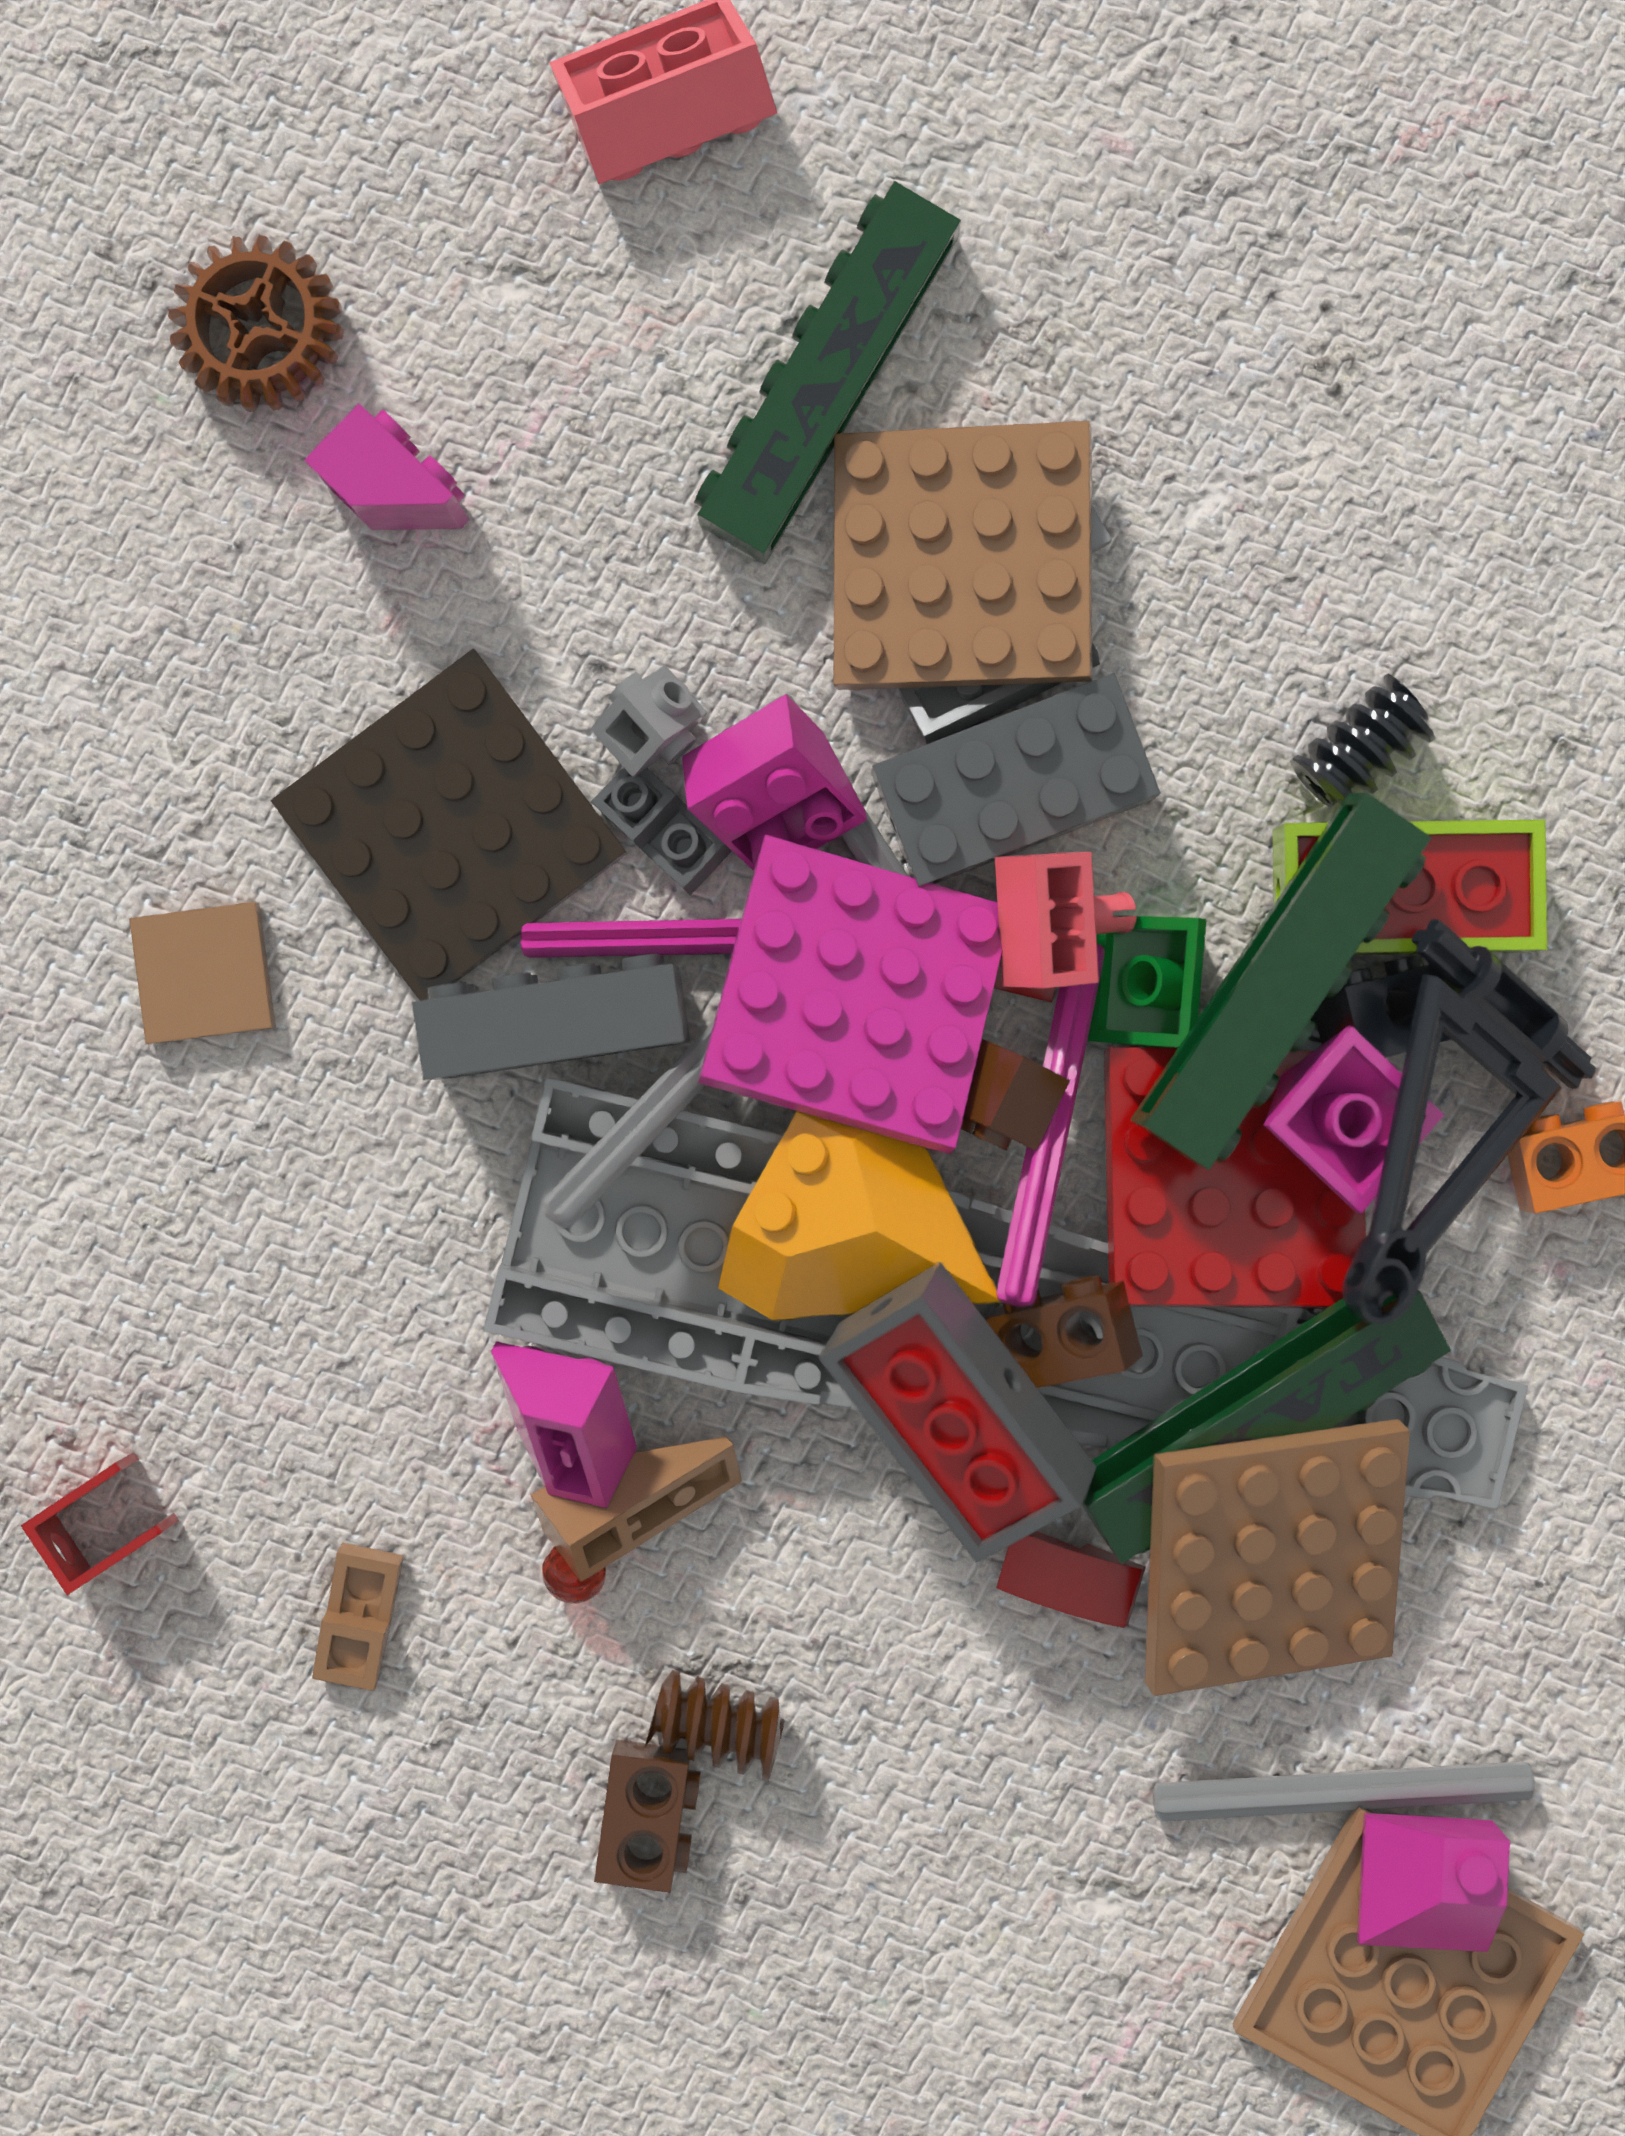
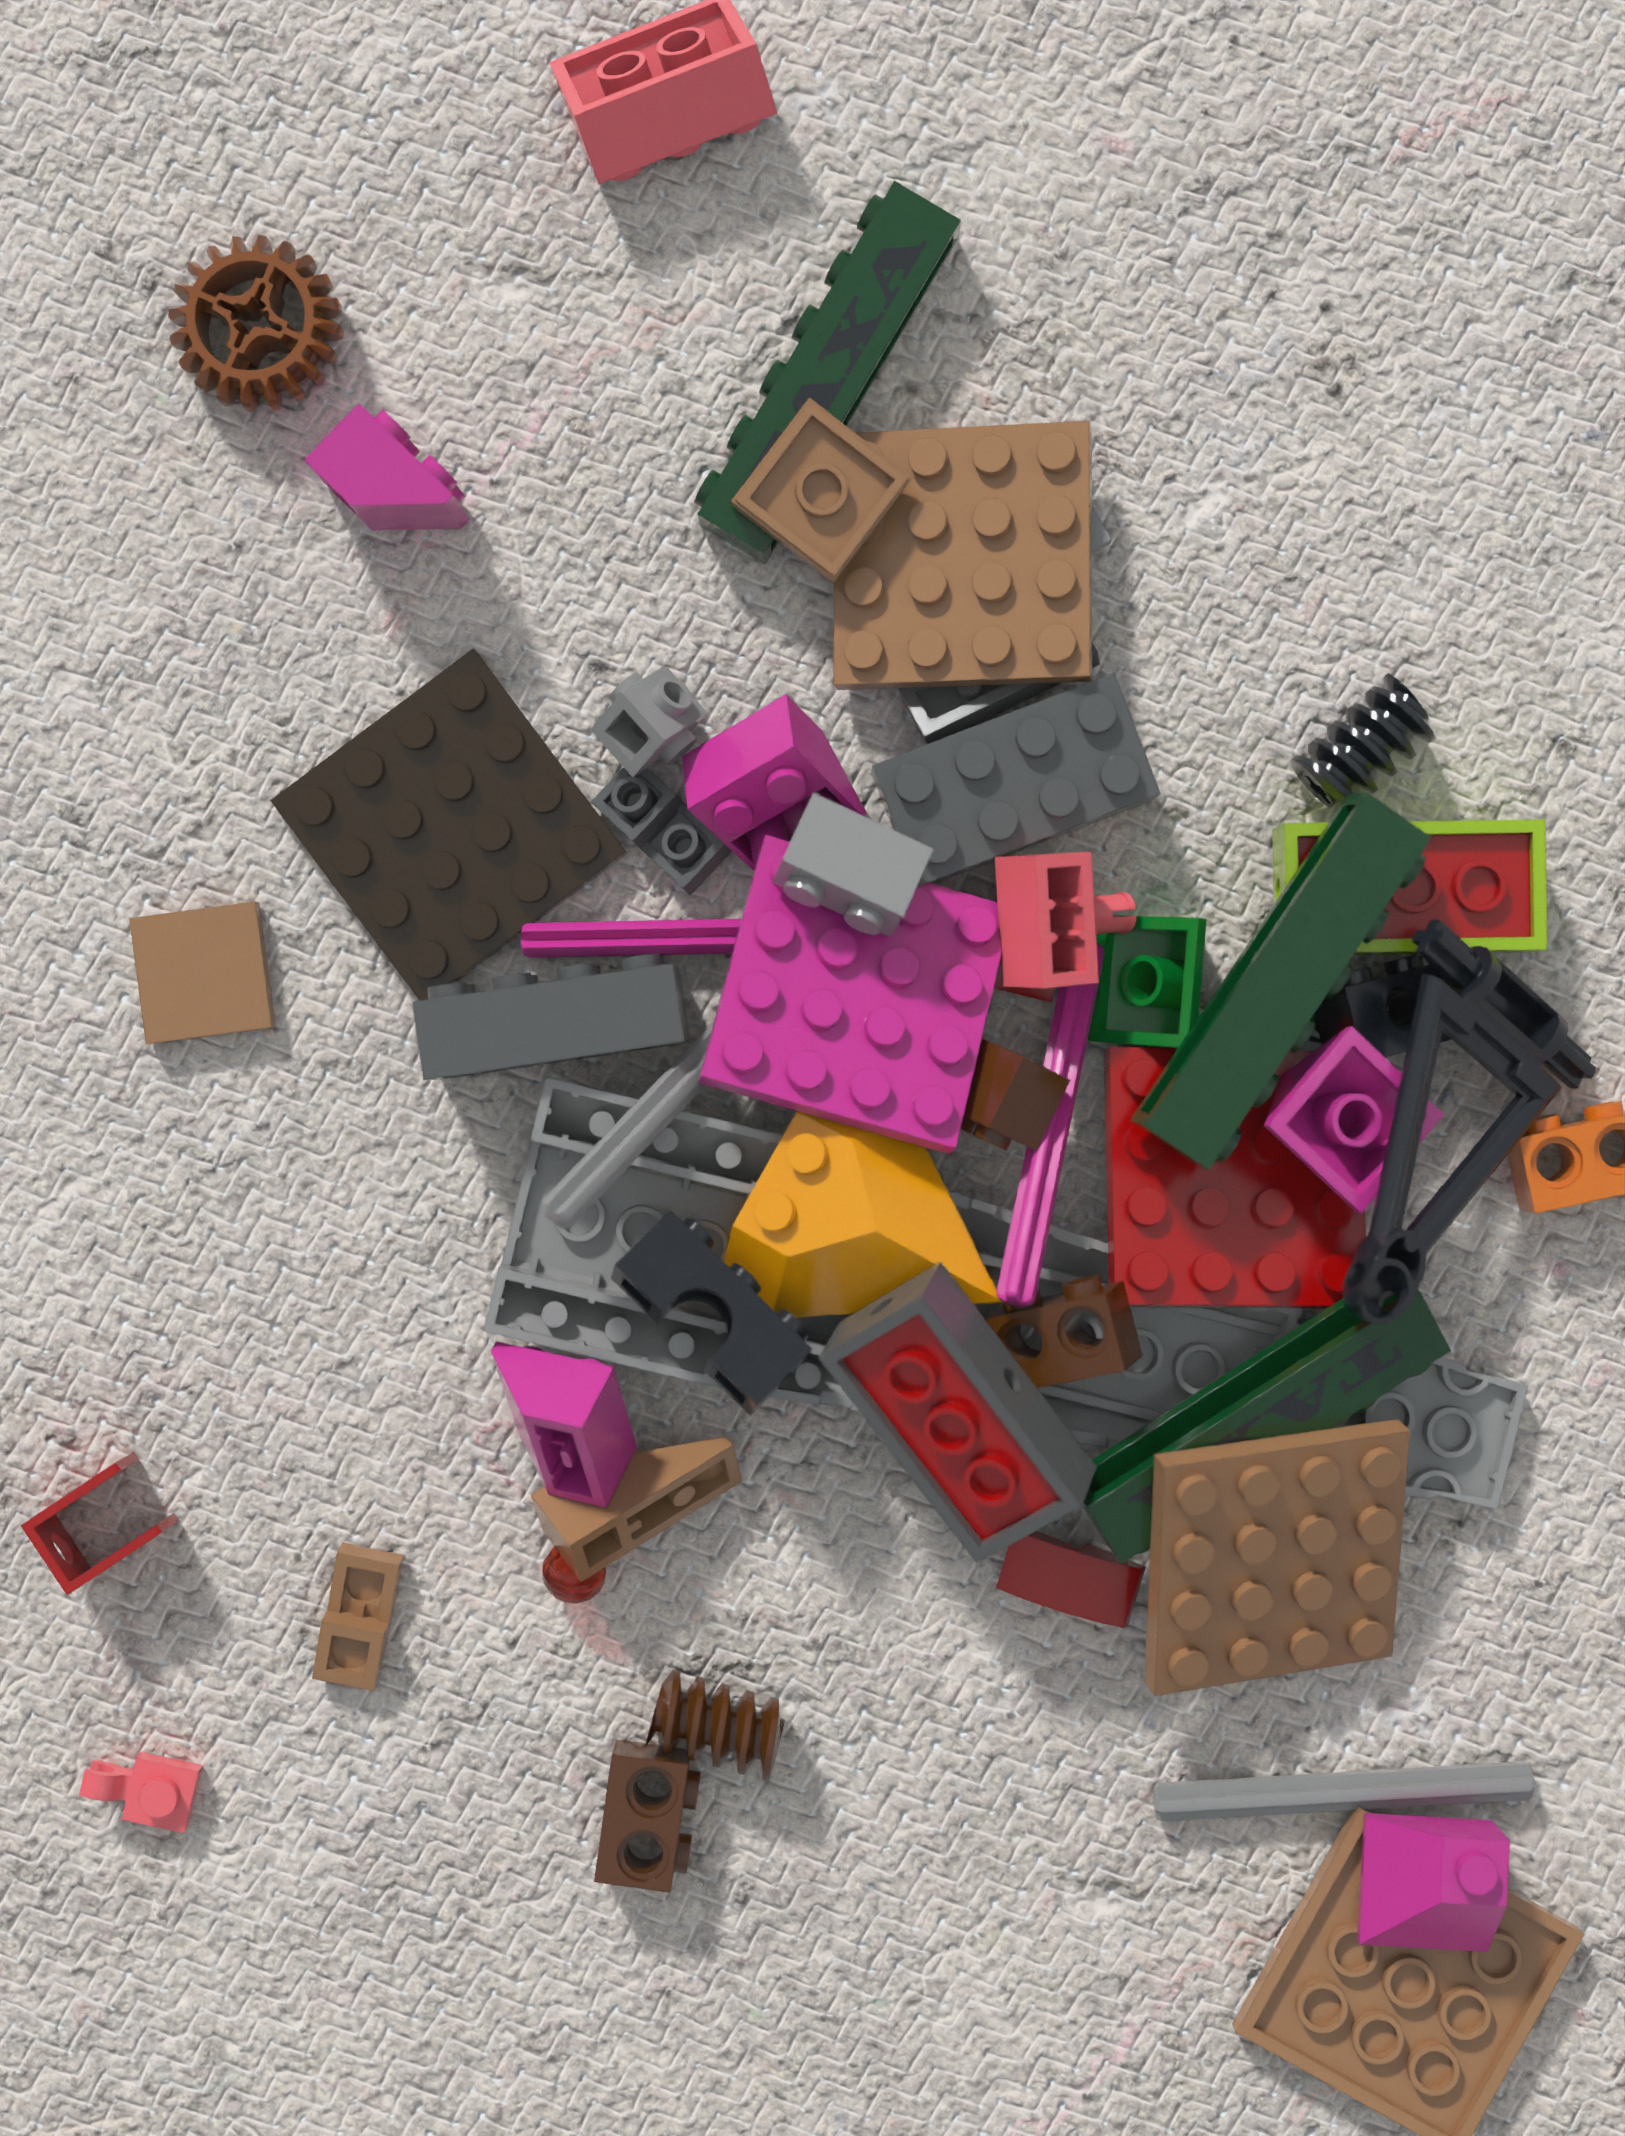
(156, 1790): none -> coral plate
(678, 1267): none -> black arch
(820, 490): none -> medium nougat tile
(852, 867): none -> light grey brick

